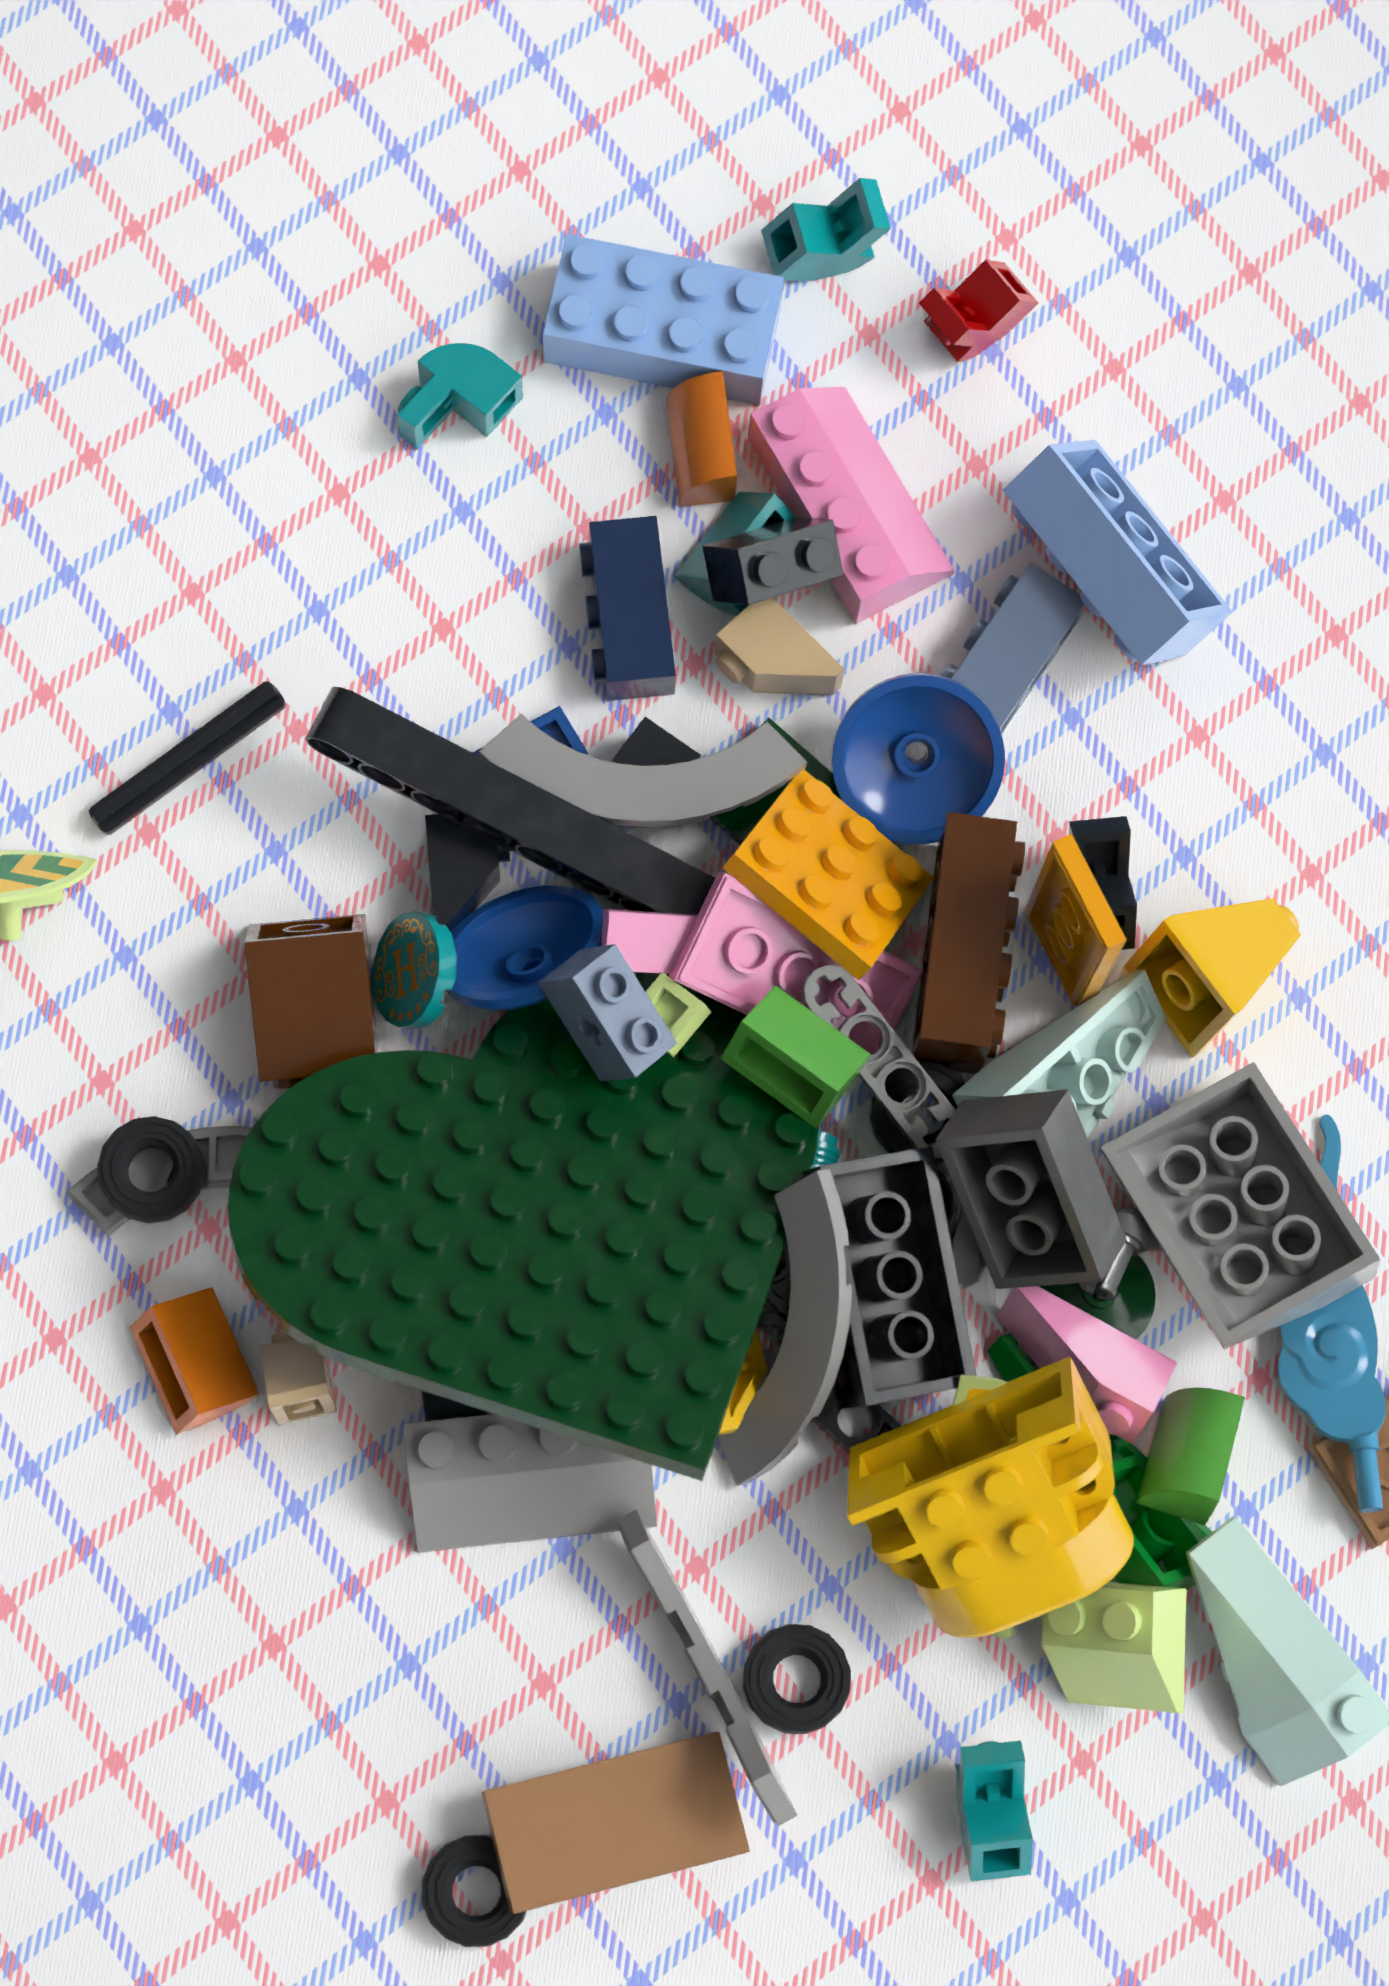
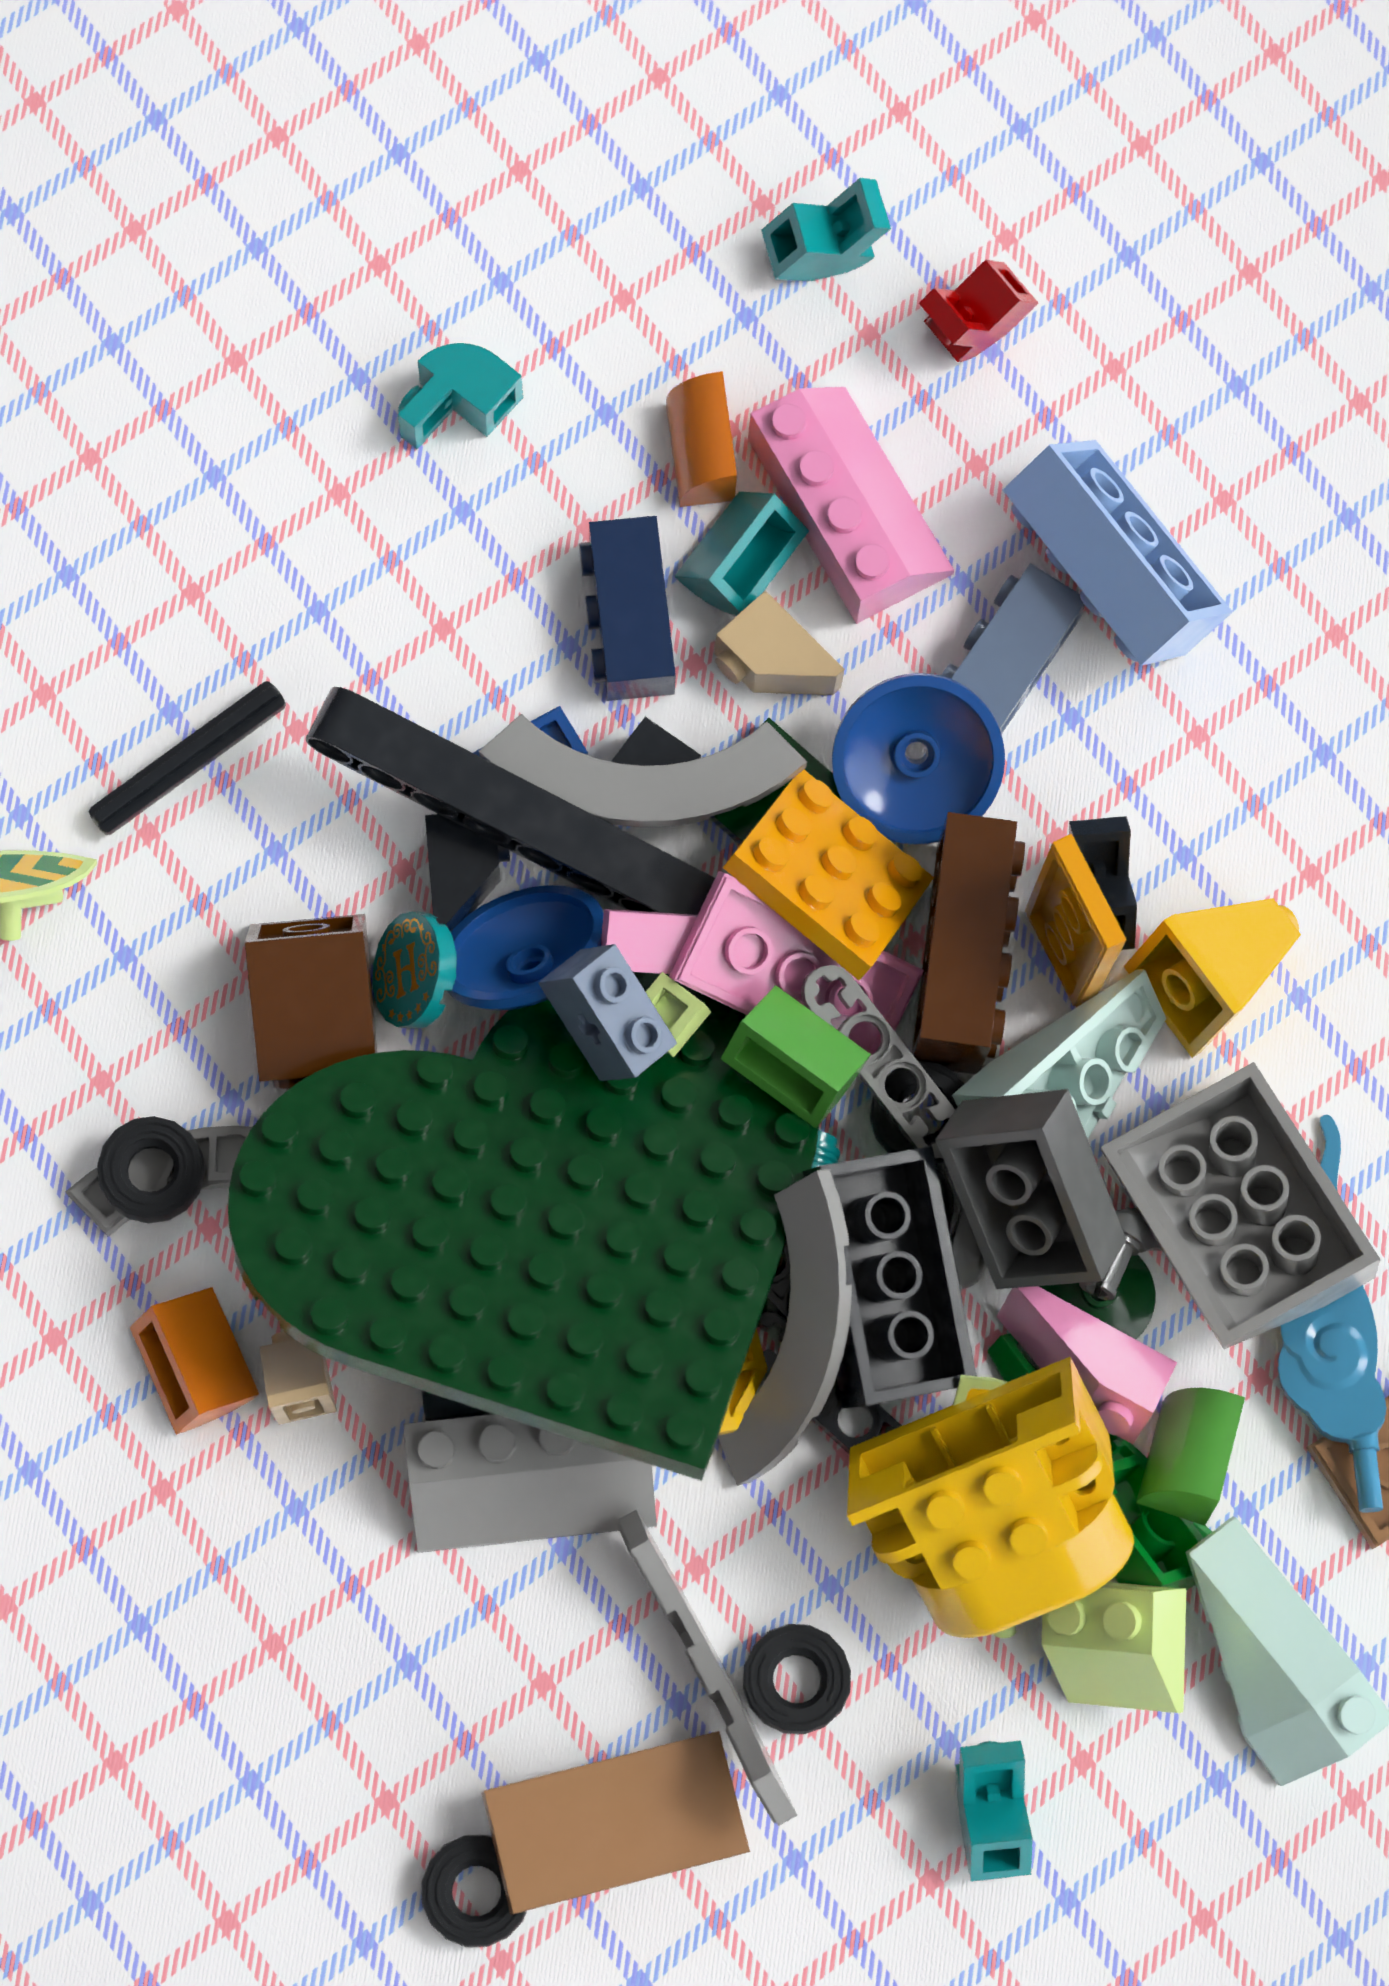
(661, 317): light blue brick -> none
(772, 560): brick -> none

